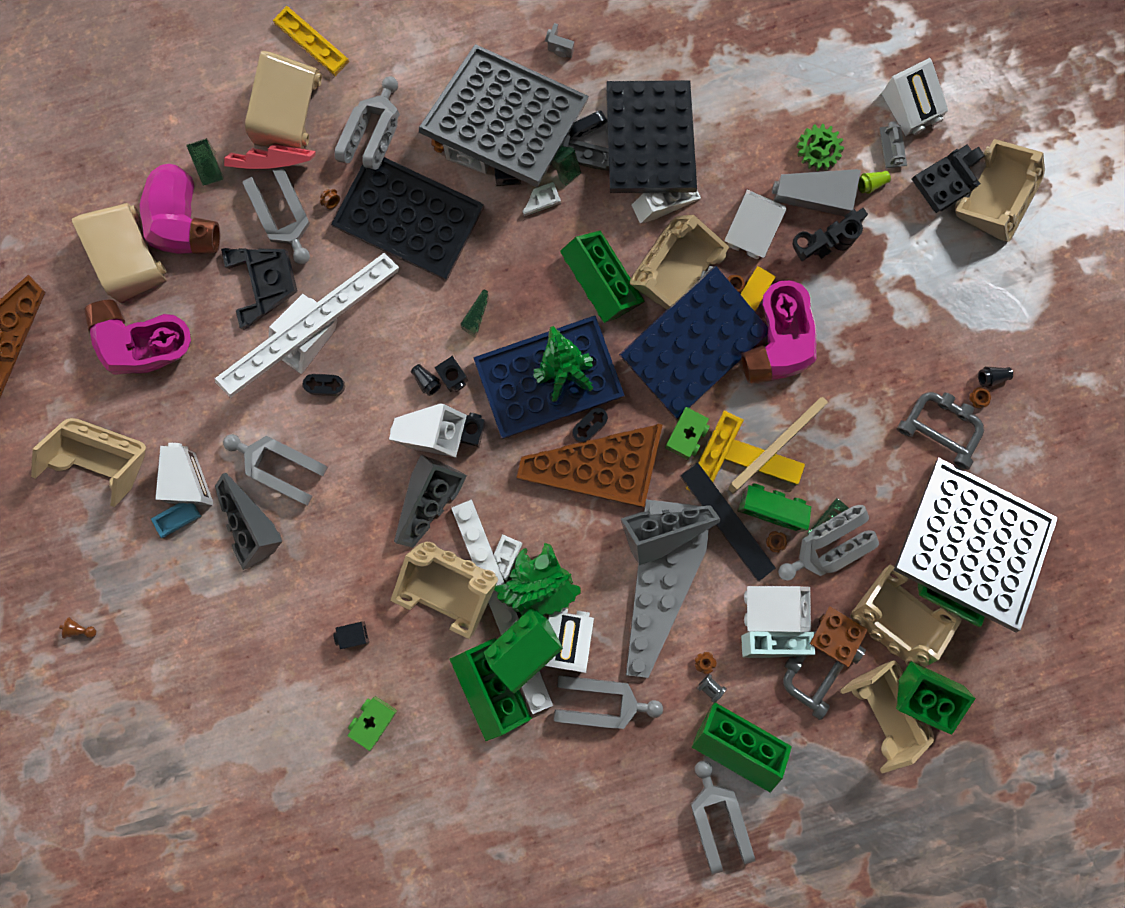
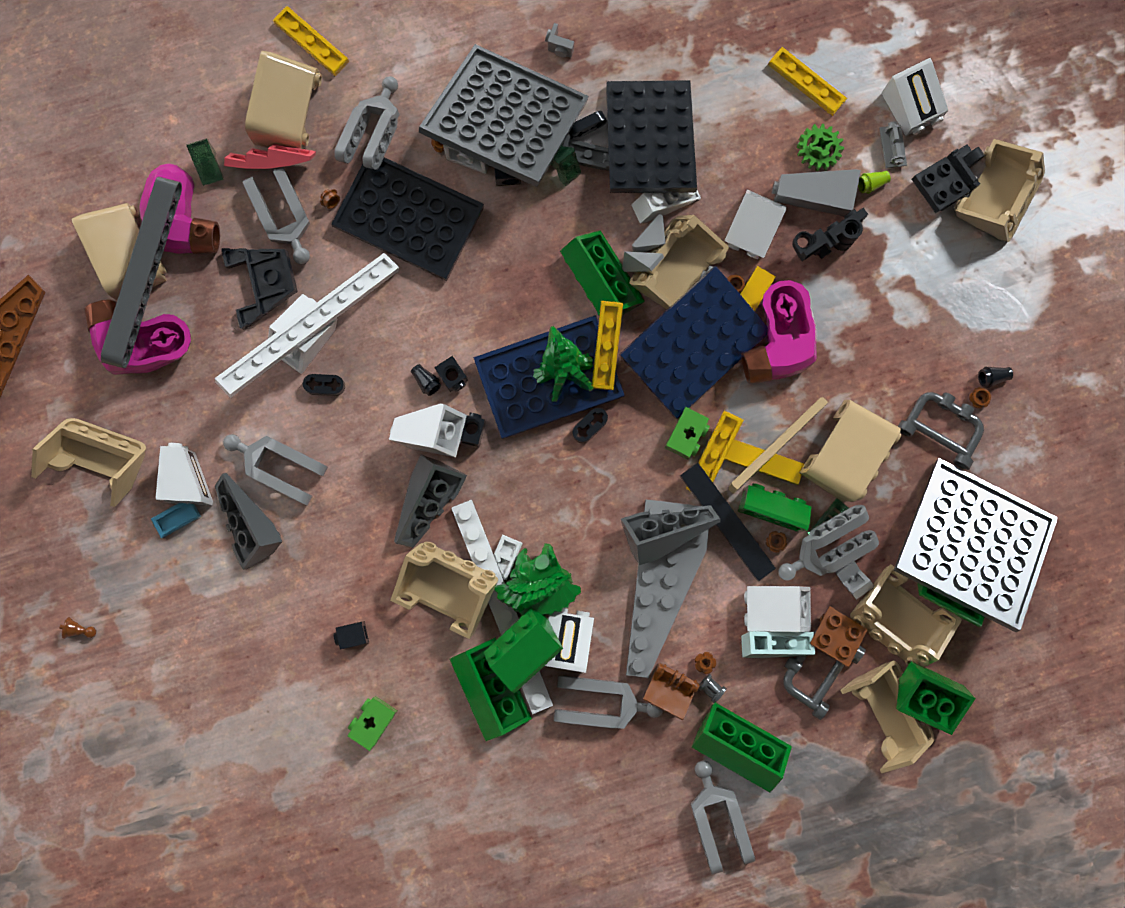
(141, 272): none -> dark grey beam
(473, 319): clear green slope -> none
(542, 198): white tile -> none
(606, 467): dark orange wing -> none
(607, 345): none -> yellow tile
(640, 261): none -> light grey slope
(651, 237): none -> light grey slope
(671, 691): none -> dark orange hinge
(807, 81): none -> yellow tile
(852, 452): none -> tan windscreen
(854, 580): none -> light grey bracket

